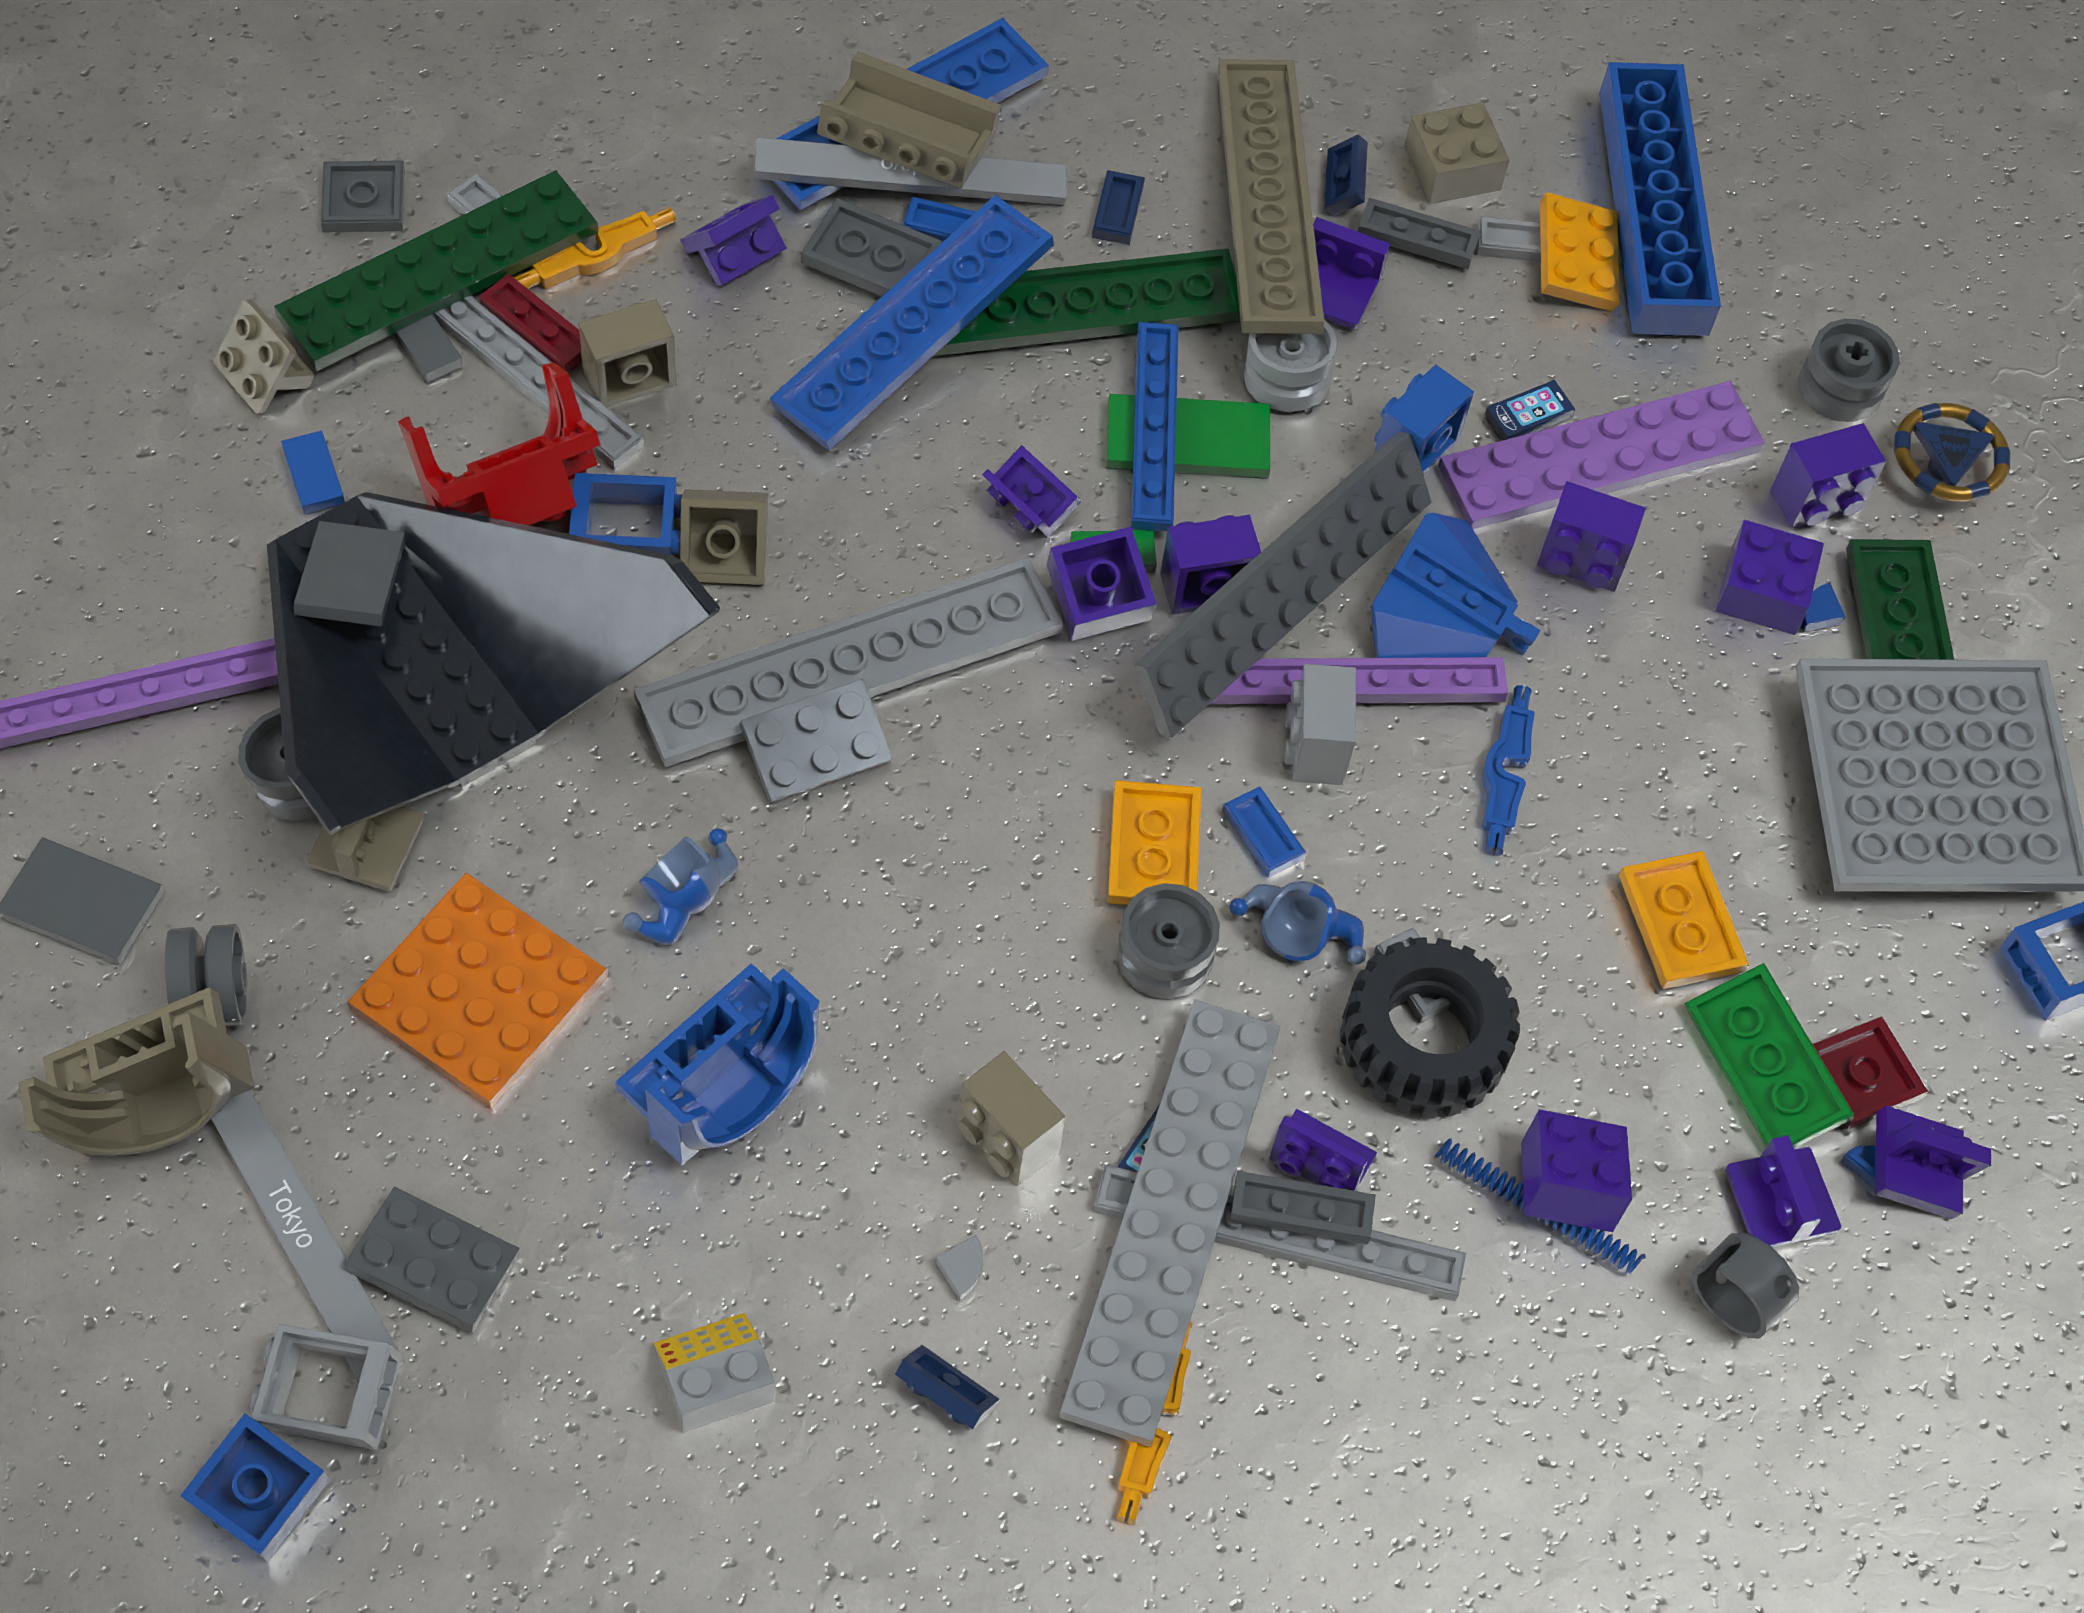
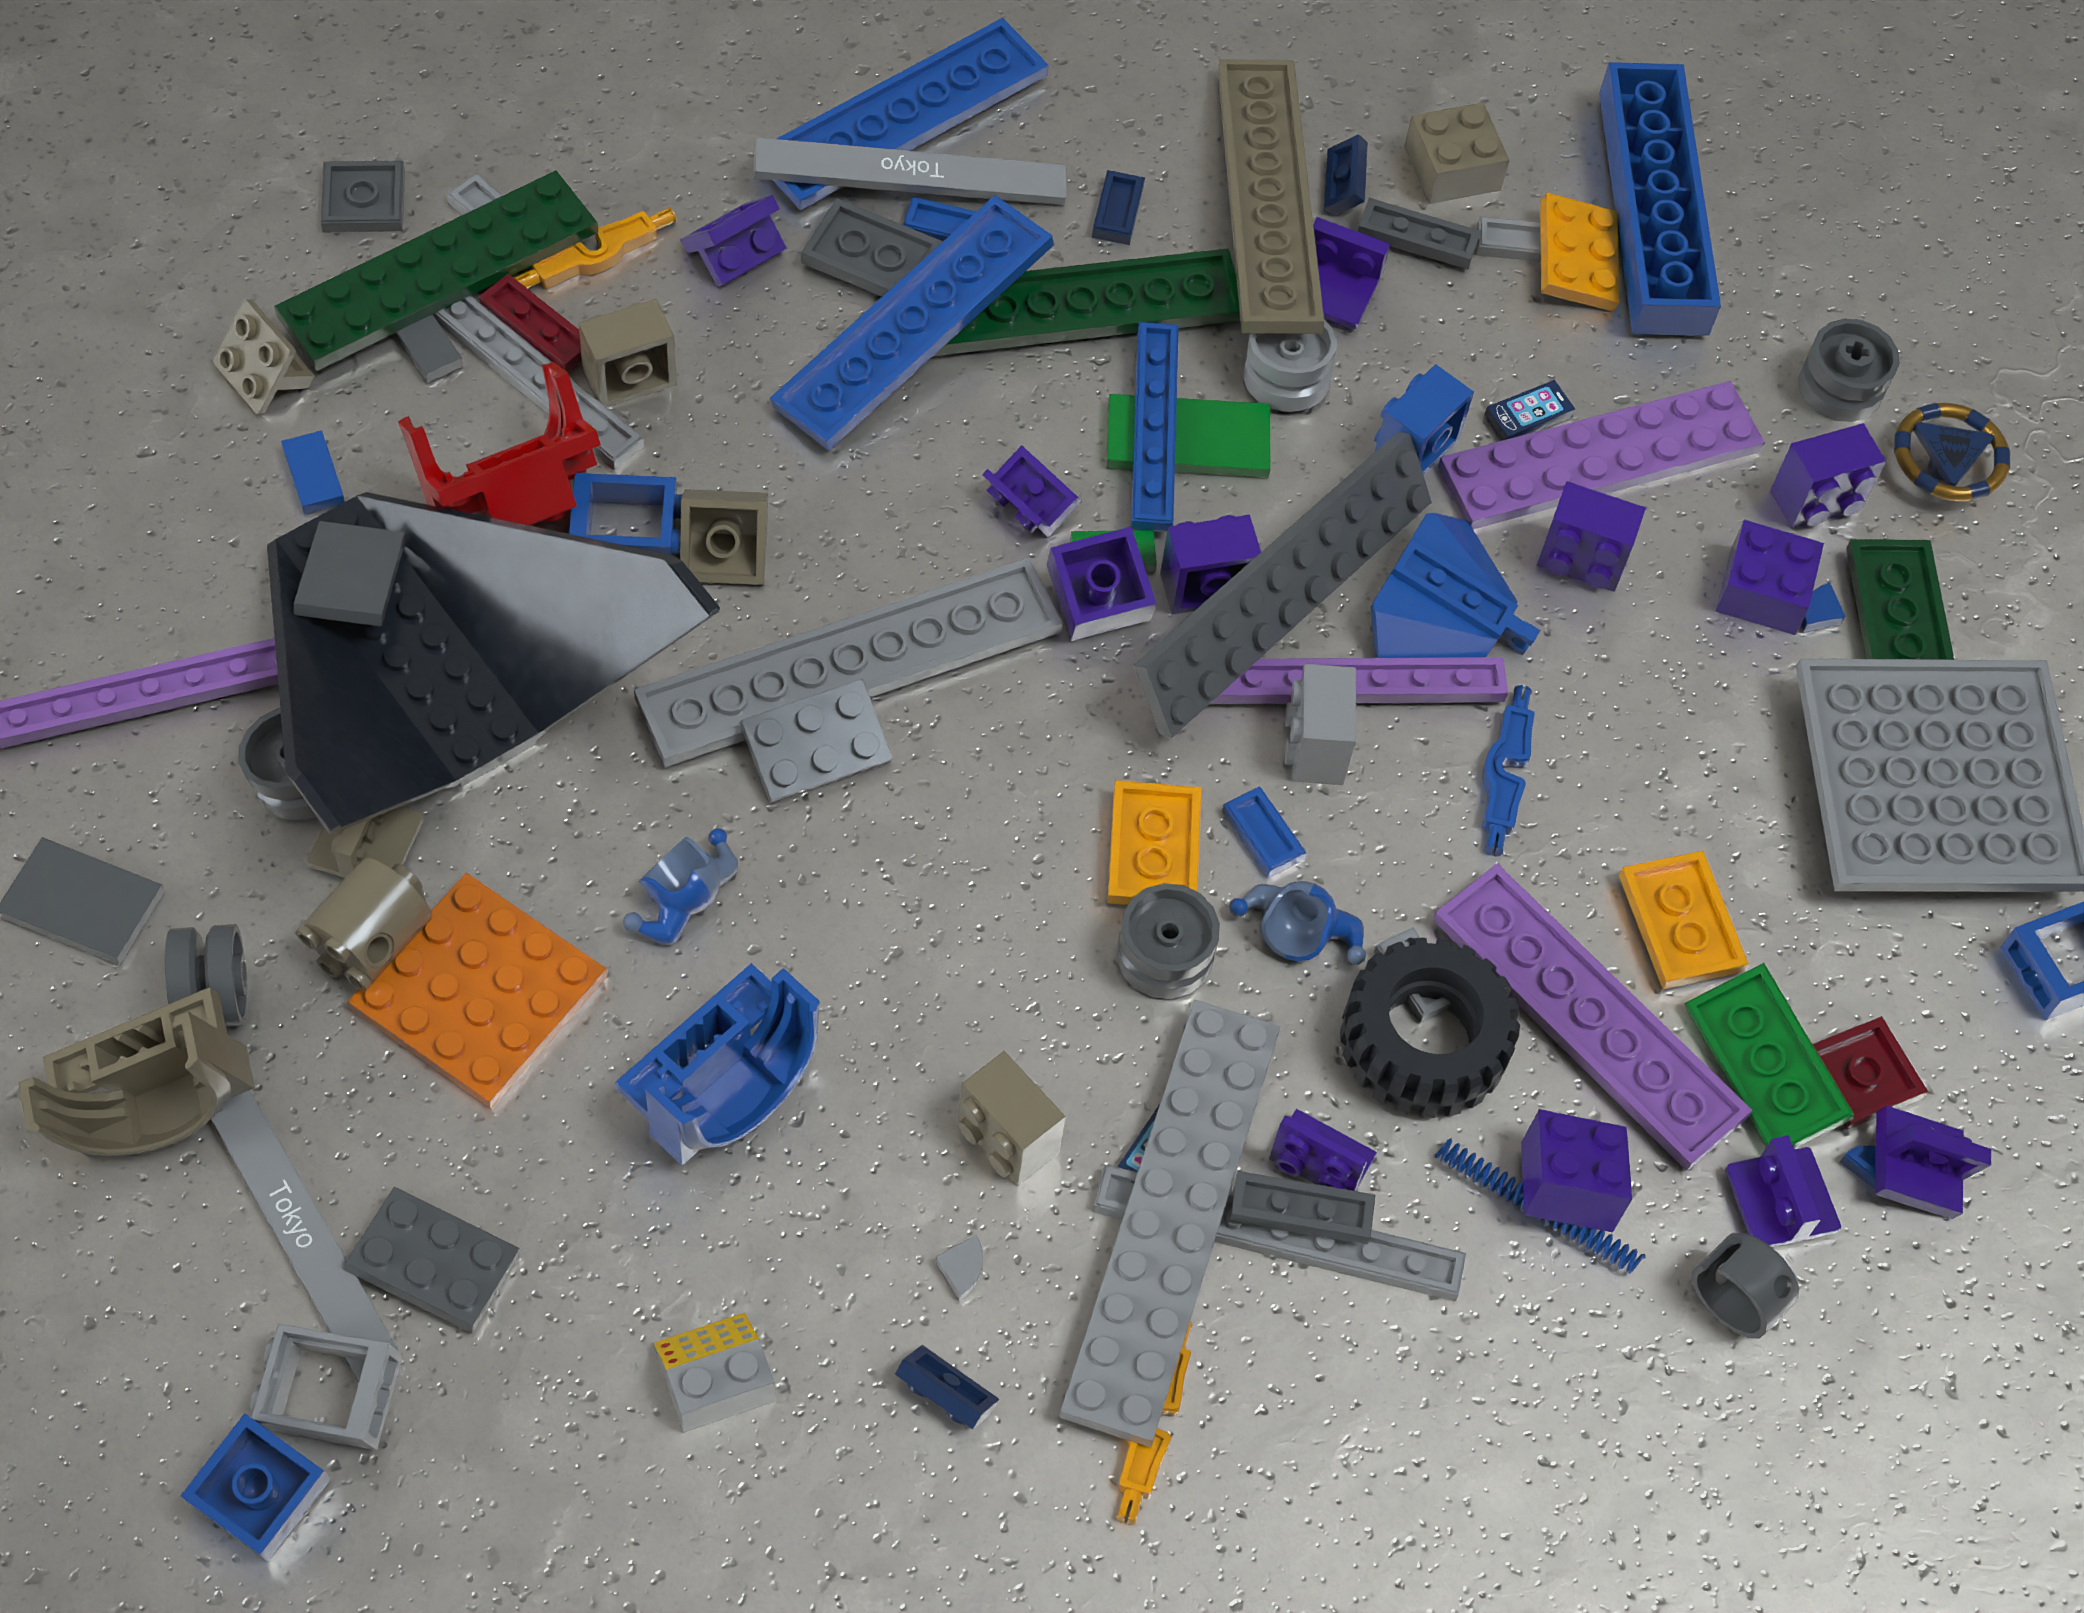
(366, 921): none -> dark tan cylinder
(910, 120): dark tan panel -> none
(1594, 1017): none -> medium lavender plate

